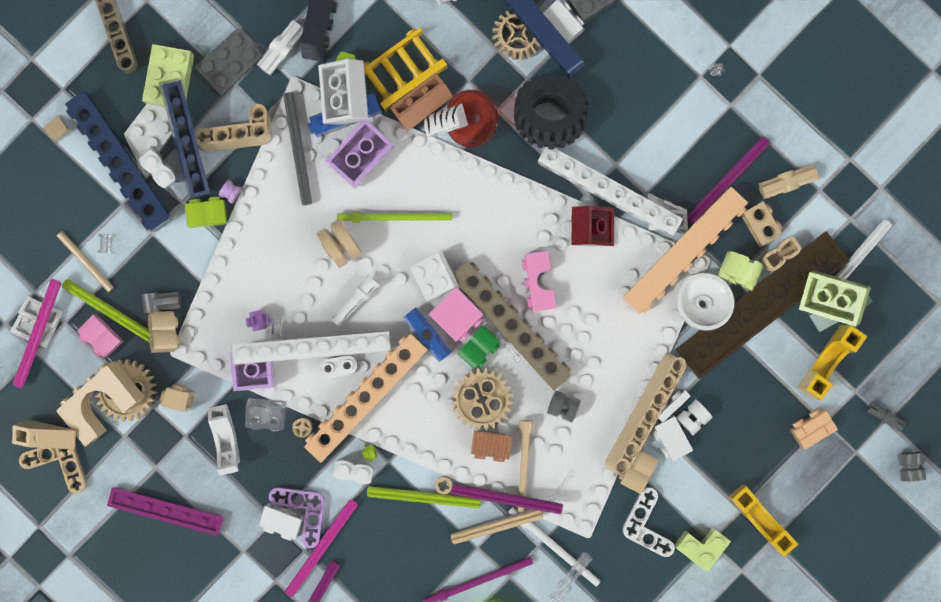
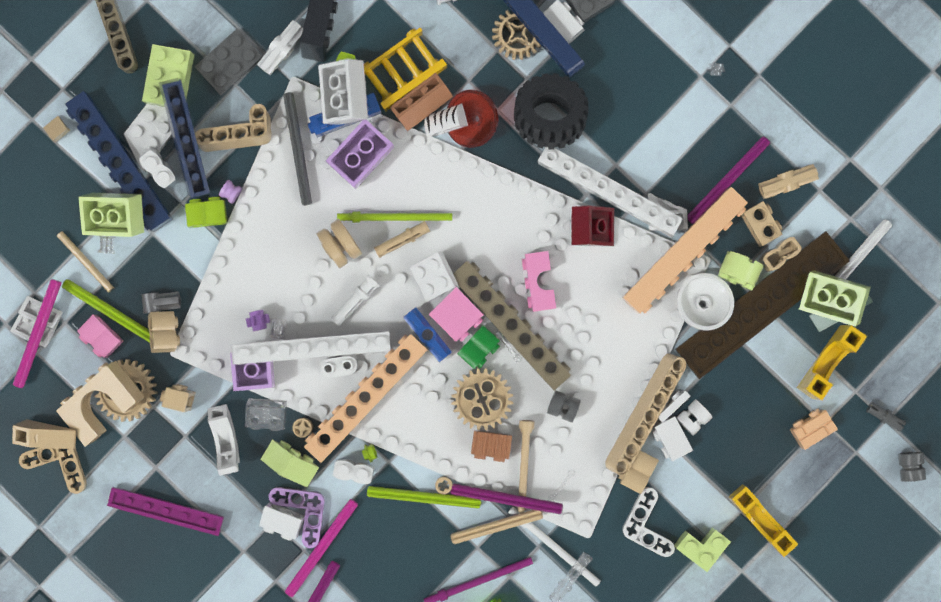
(111, 214): none -> yellowish green brick
(289, 463): none -> yellowish green brick
(402, 239): none -> tan pin

